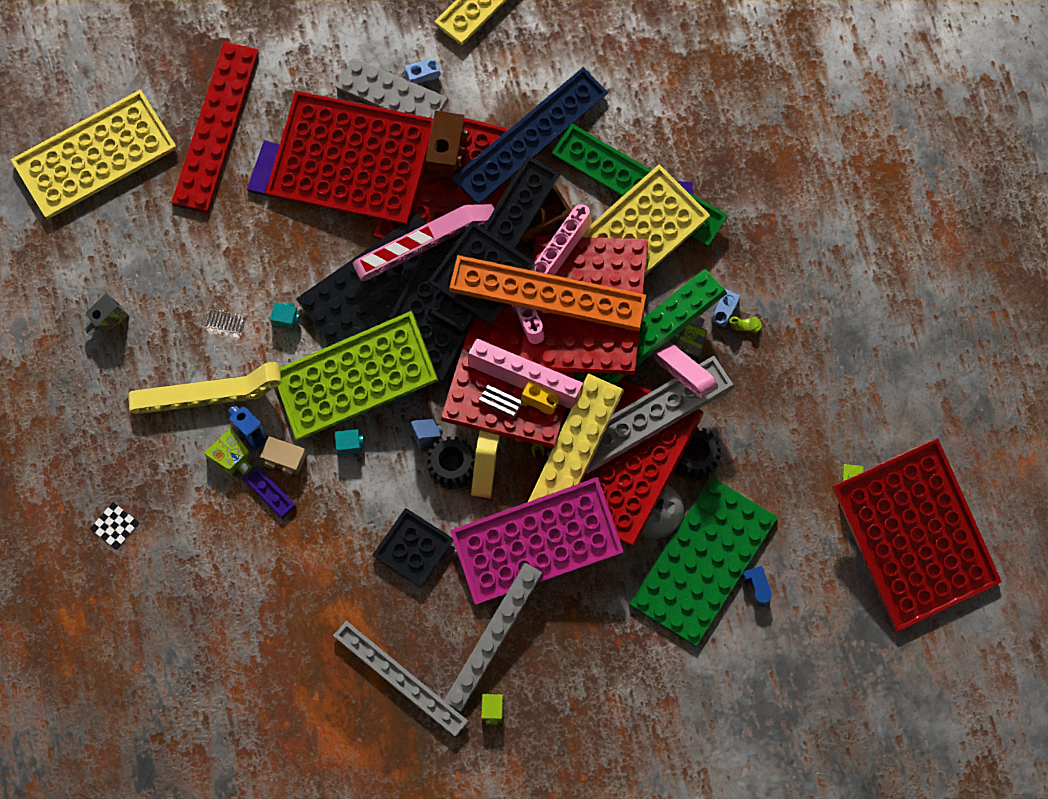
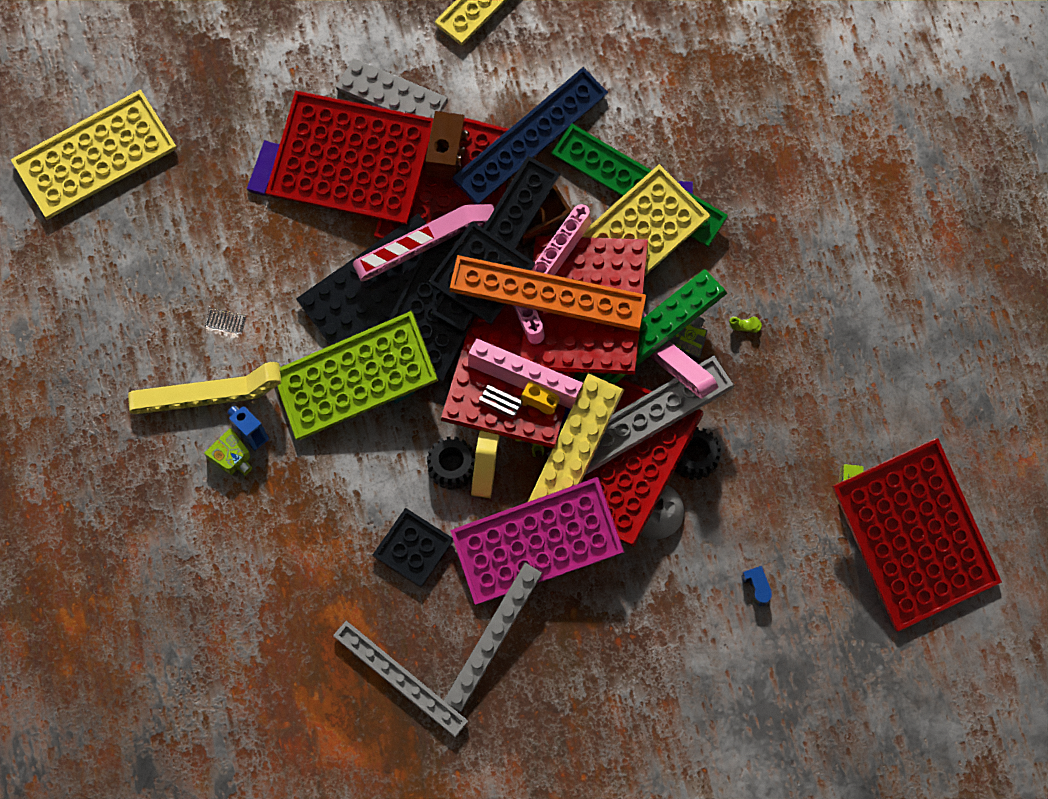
(104, 315): dark grey torso -> none
(114, 525): sticker -> none
(215, 127): red plate -> none
(269, 492): dark purple tile -> none
(283, 456): tan brick -> none
(284, 316): teal brick -> none
(348, 442): teal brick -> none
(422, 71): light blue leg -> none
(426, 433): medium blue slope -> none
(492, 708): lime brick -> none
(703, 561): green plate -> none
(725, 308): light blue leg -> none

